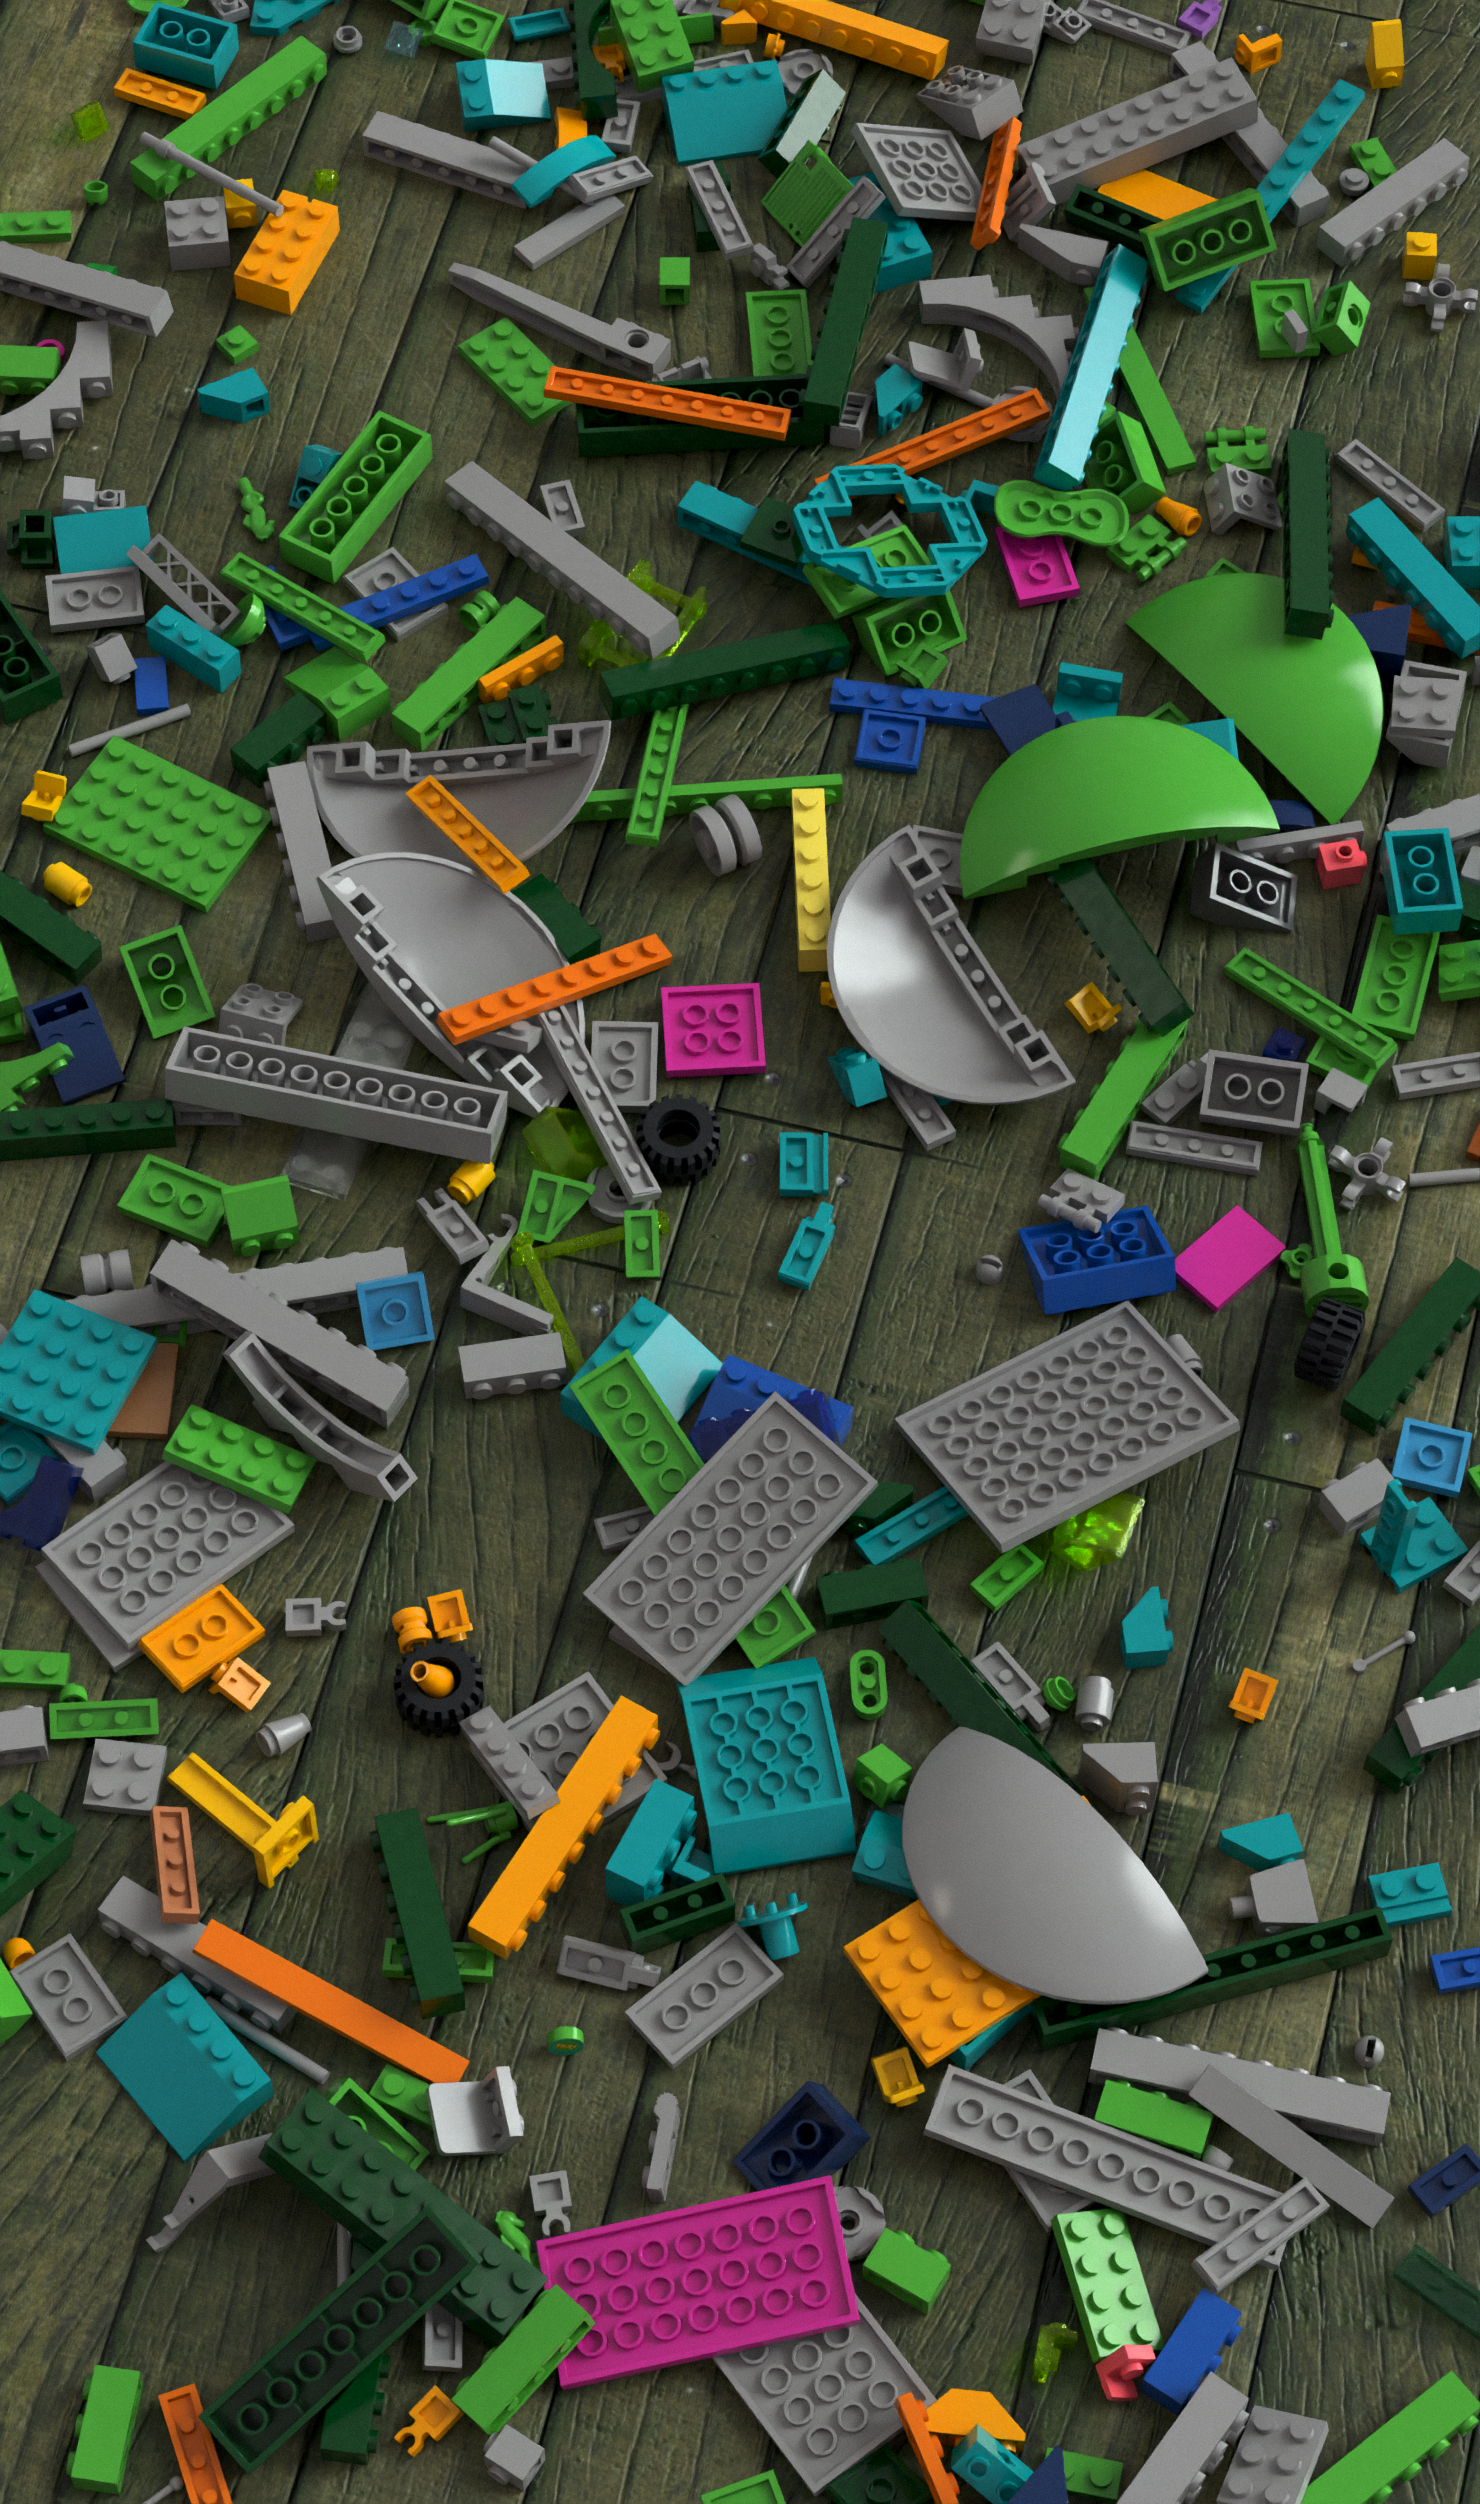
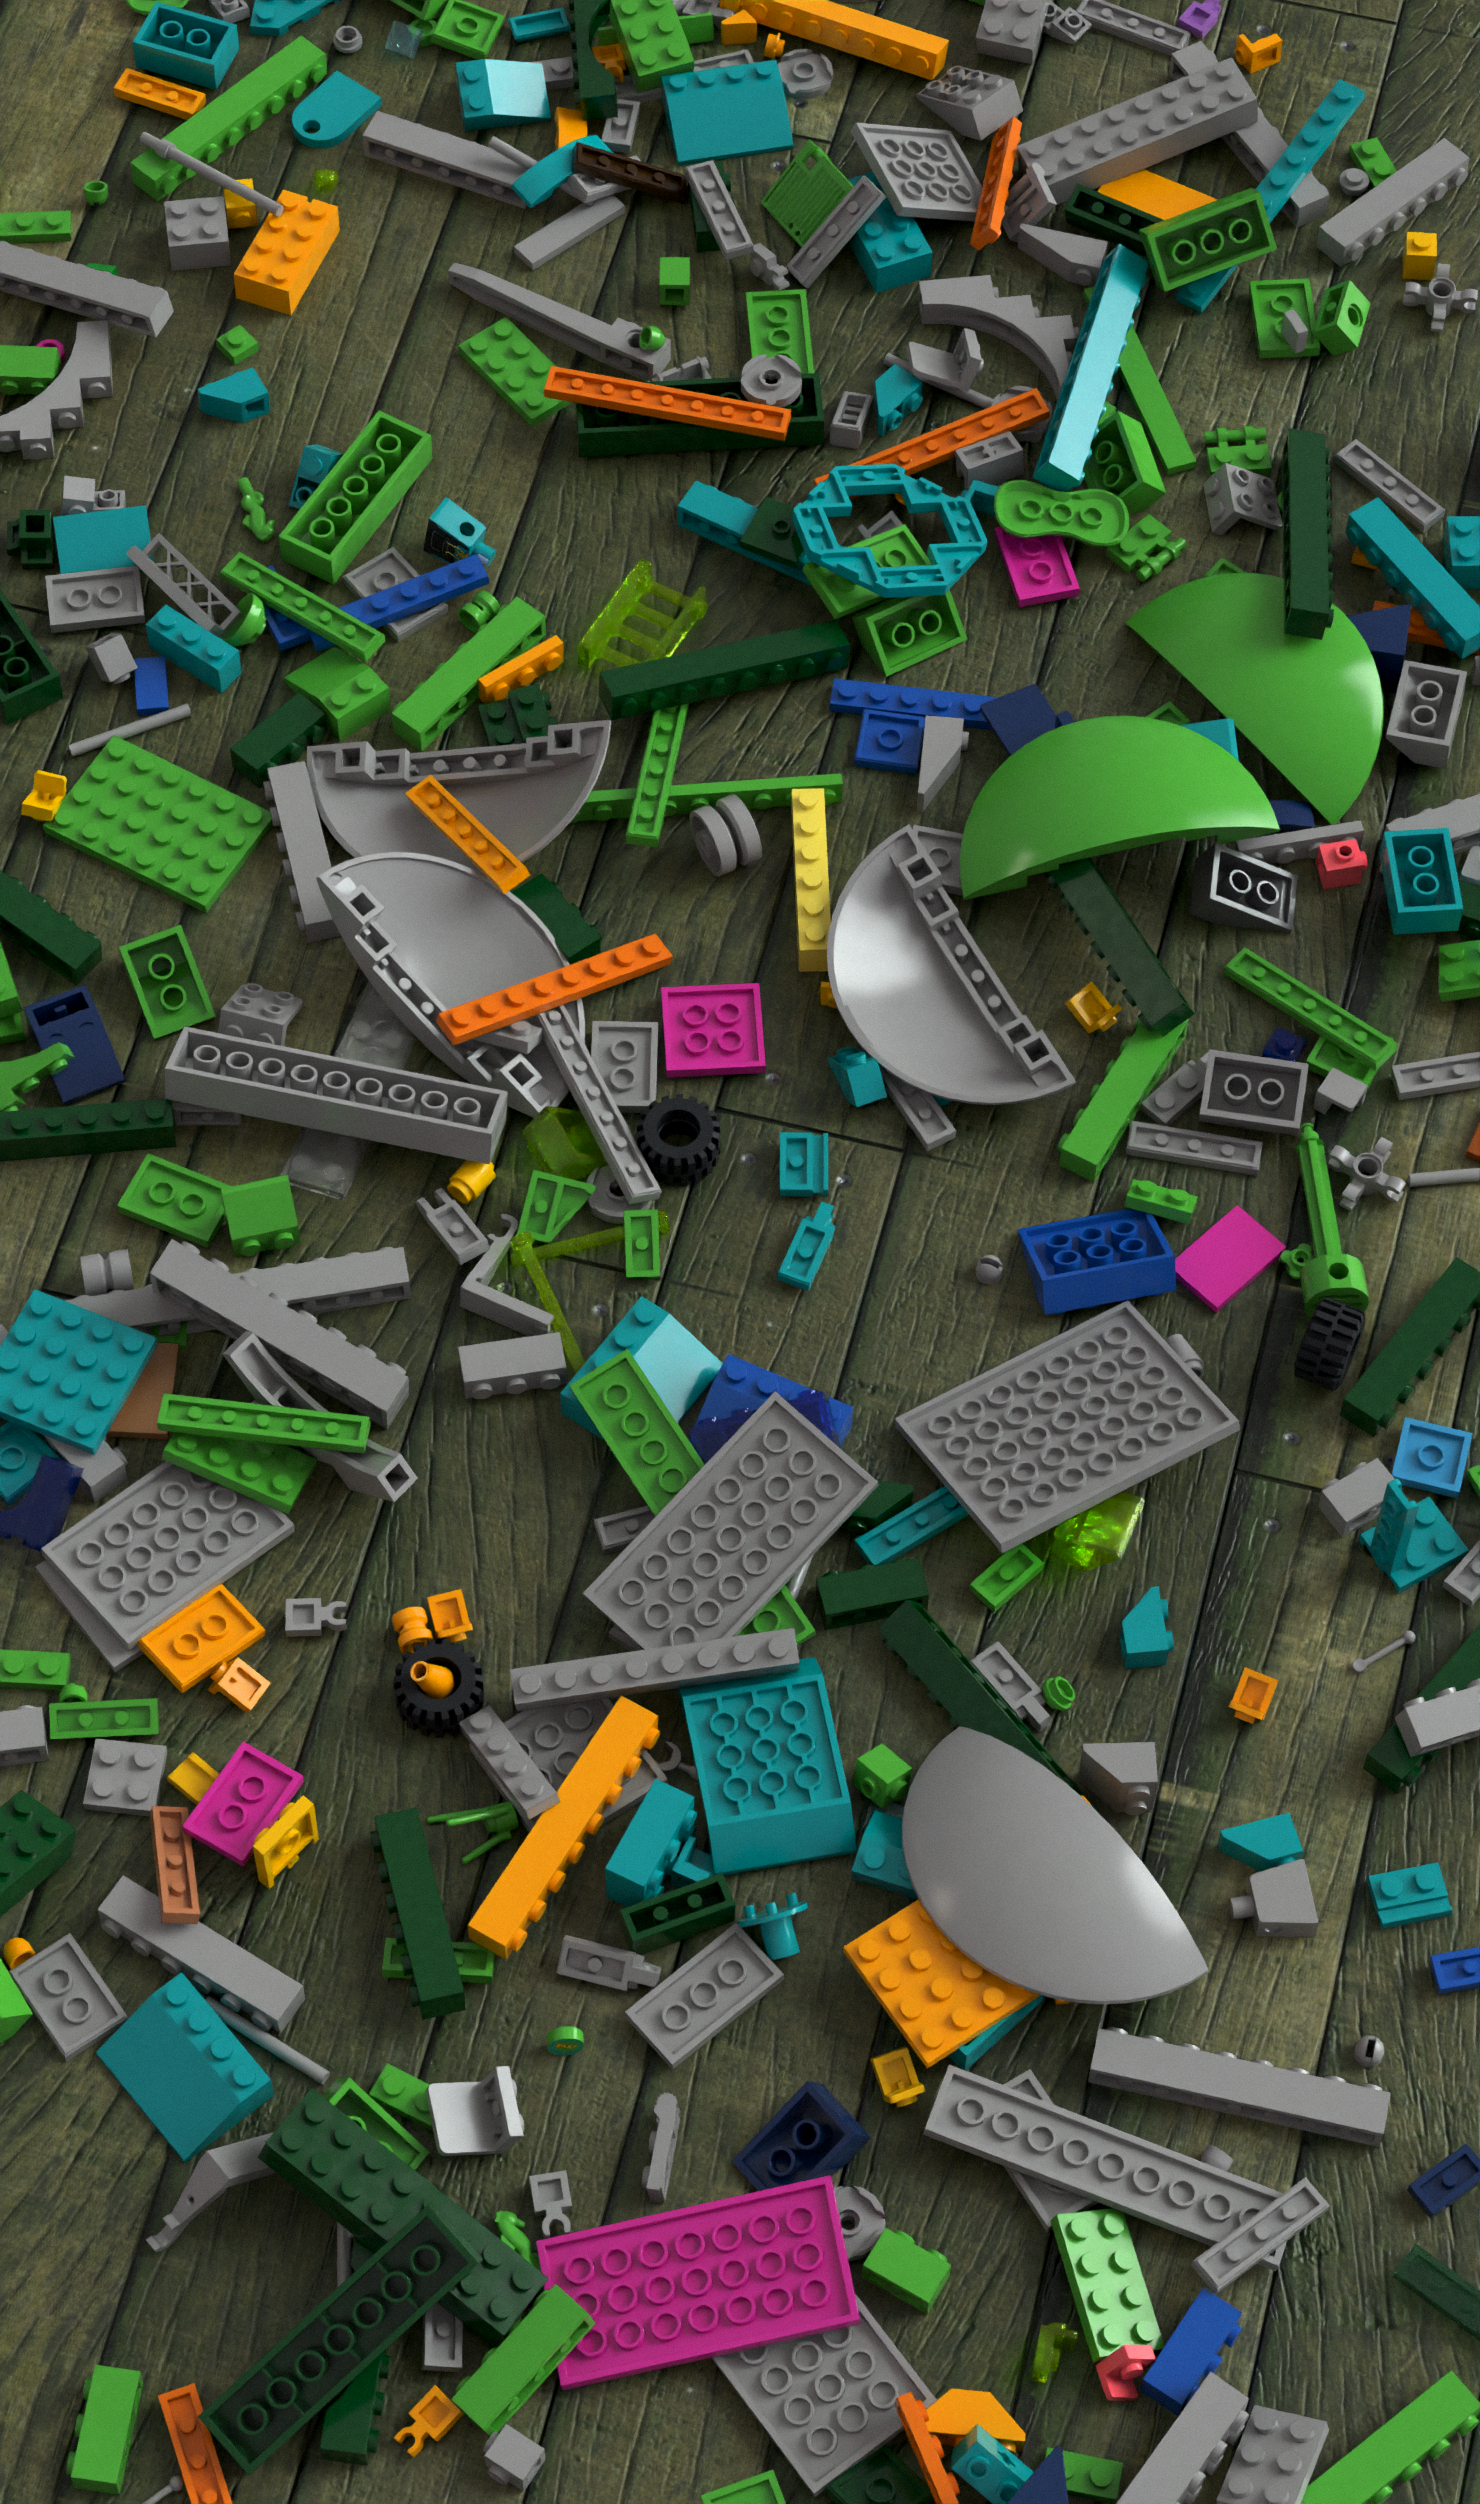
(66, 884): yellow brick -> none
(89, 121): clear neon green tile -> none
(242, 1803): none -> dark pink plate
(263, 1423): none -> bright green plate
(282, 1734): light grey cone -> none
(329, 2005): orange tile -> none
(334, 110): none -> teal tile
(395, 1311): dark azure plate -> none
(456, 535): none -> teal torso
(562, 560): light grey brick -> none
(563, 507): light grey plate -> none
(629, 172): none -> dark brown tile
(651, 338): none -> bright green hinge
(655, 1669): none -> light grey brick
(780, 368): none -> light grey plate
(804, 120): brick -> none
(844, 322): dark green brick -> none
(868, 1687): bright green plate -> none
(922, 666): bright green bracket -> none
(940, 755): none -> light grey slope
(990, 460): none -> light grey hinge
(1082, 1201): light grey plate -> none
(1087, 692): teal bracket -> none
(1094, 1703): light grey brick -> none
(1155, 2117): bright green brick -> none
(1161, 1201): none -> bright green plate
(1179, 516): light orange cone -> none
(1230, 1975): dark green brick -> none
(1291, 2146): light grey tile -> none
(1385, 54): yellow slope -> none
(1395, 980): bright green plate -> none
(1424, 706): light grey plate -> none

